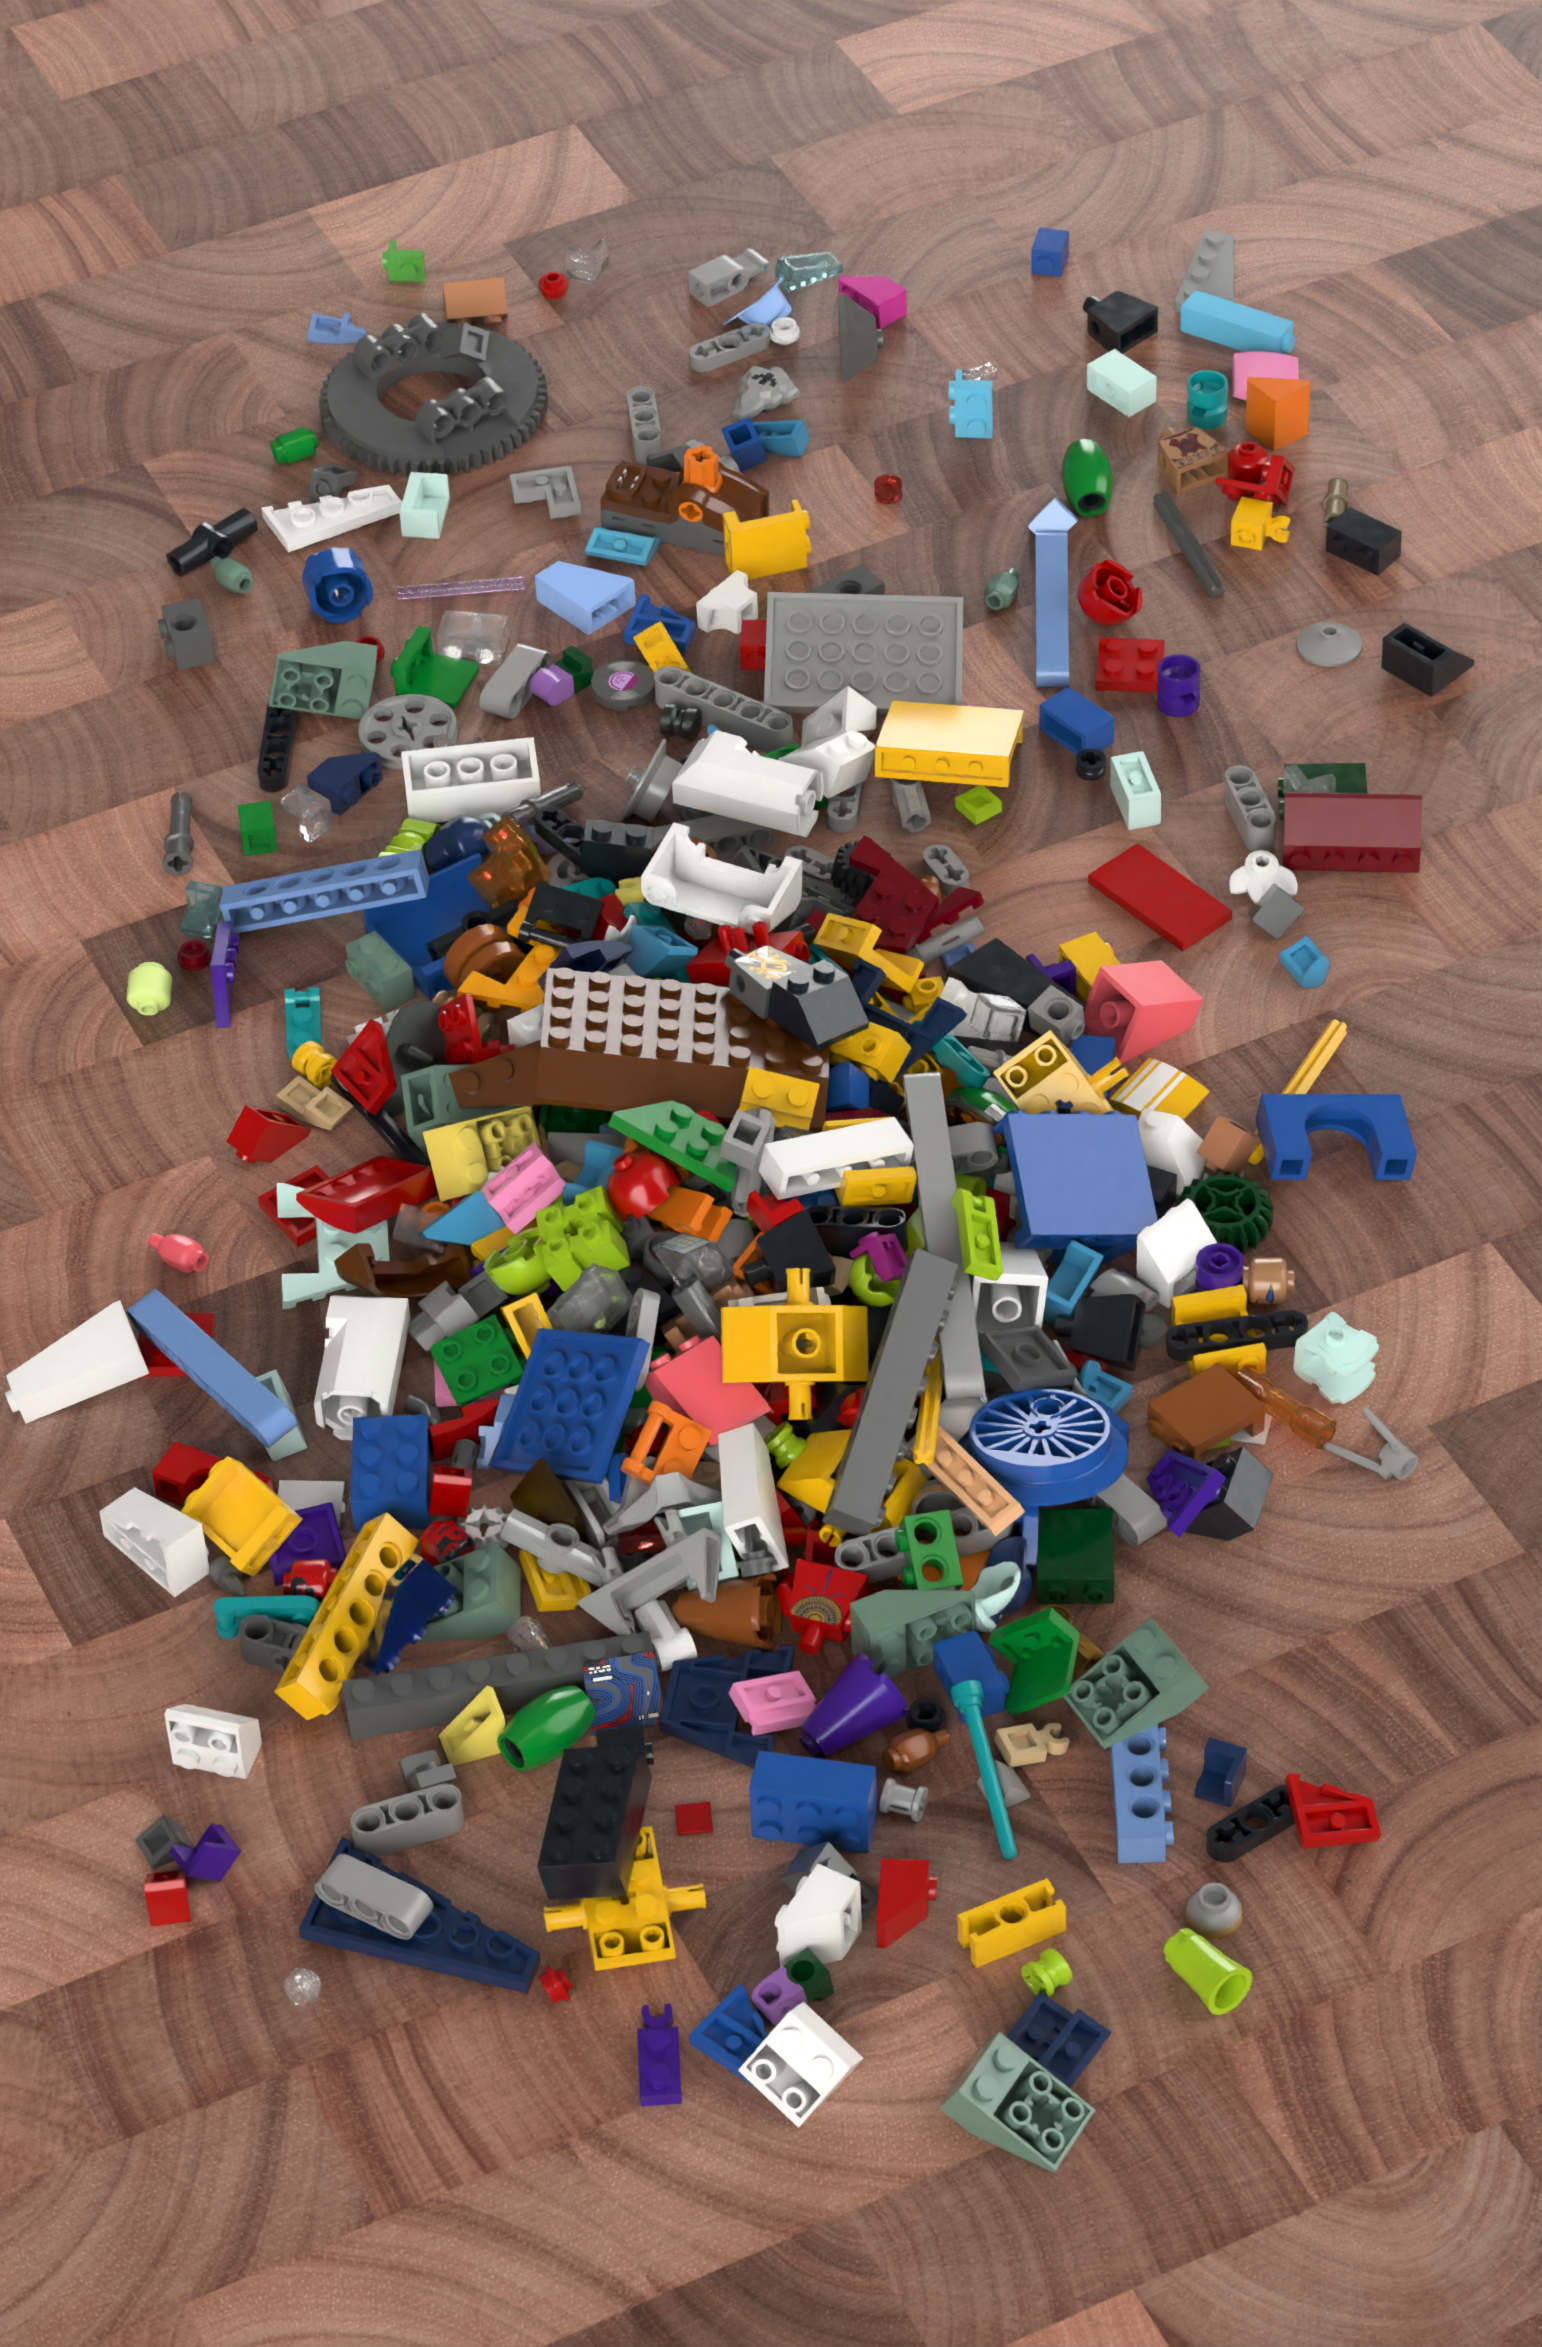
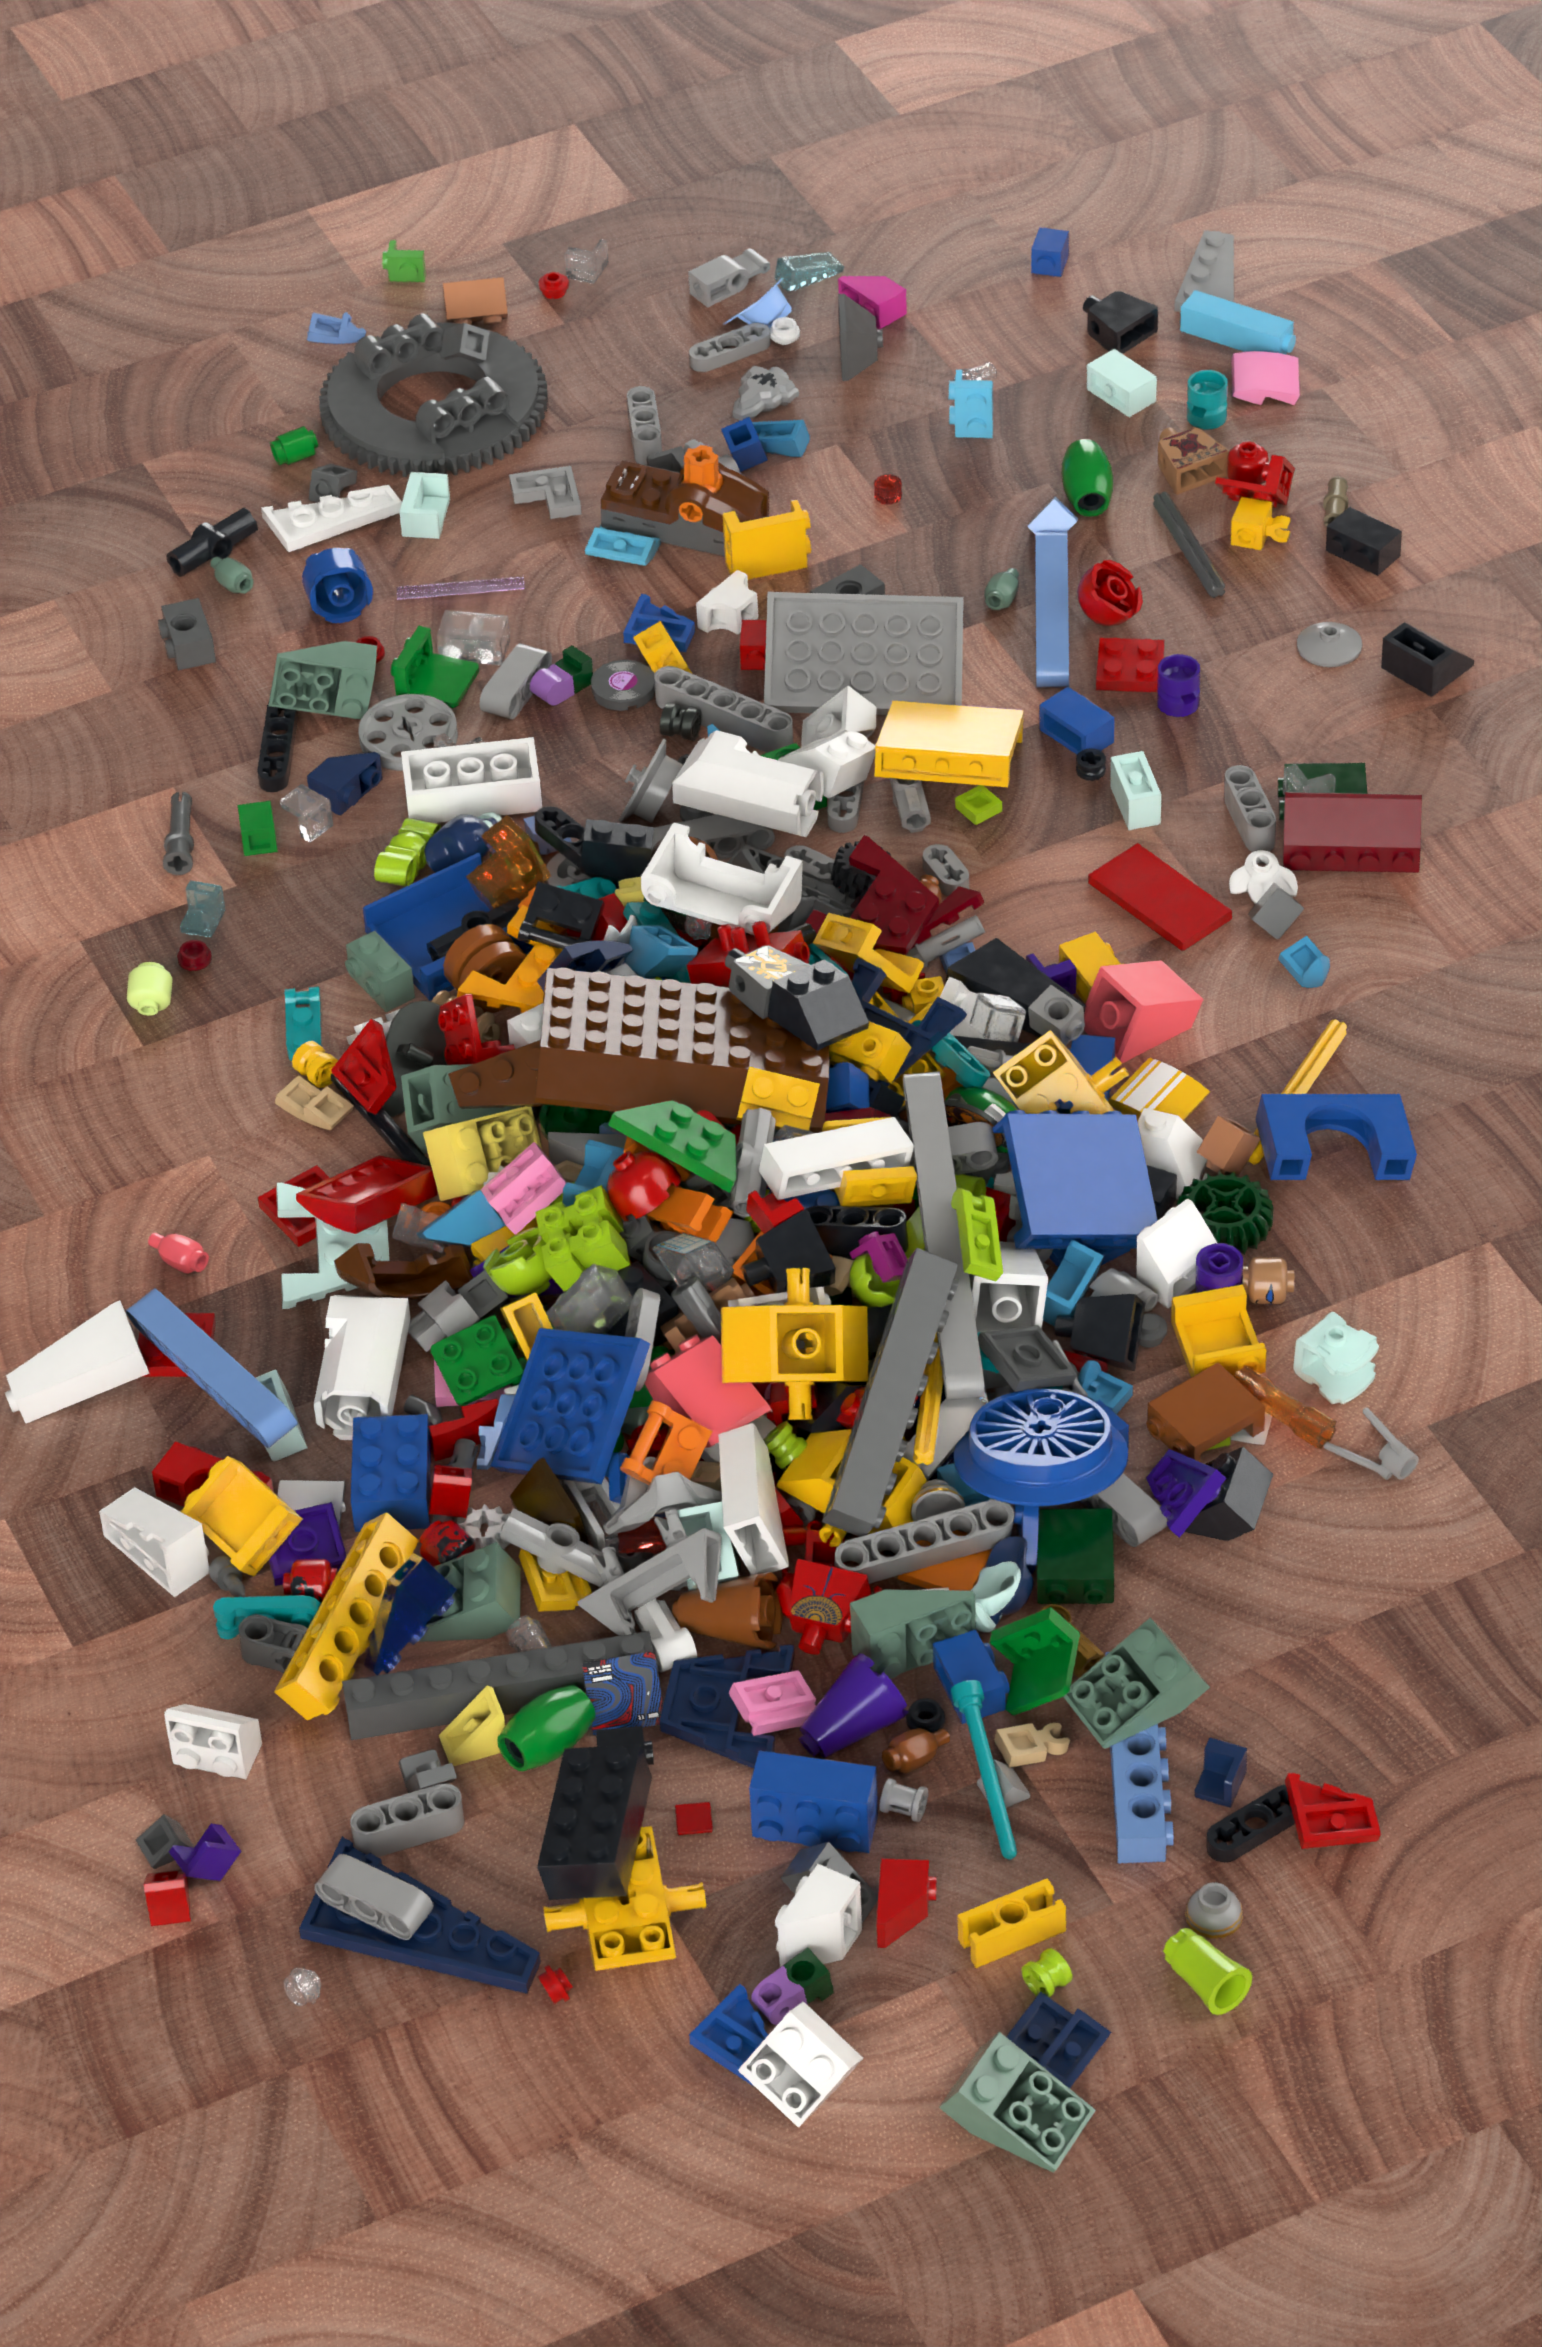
(223, 971): dark purple wing -> none
(265, 1134): red slope -> none
(325, 891): medium blue brick -> none
(557, 797): dark grey pin -> none
(584, 594): light blue slope -> none
(659, 2059): dark purple plate -> none
(745, 1140): light grey brick -> none
(755, 1563): dark grey plate -> none
(939, 1554): green brick -> none
(972, 1484): light nougat plate -> none
(1236, 1330): black beam -> none
(1277, 410): orange slope -> none

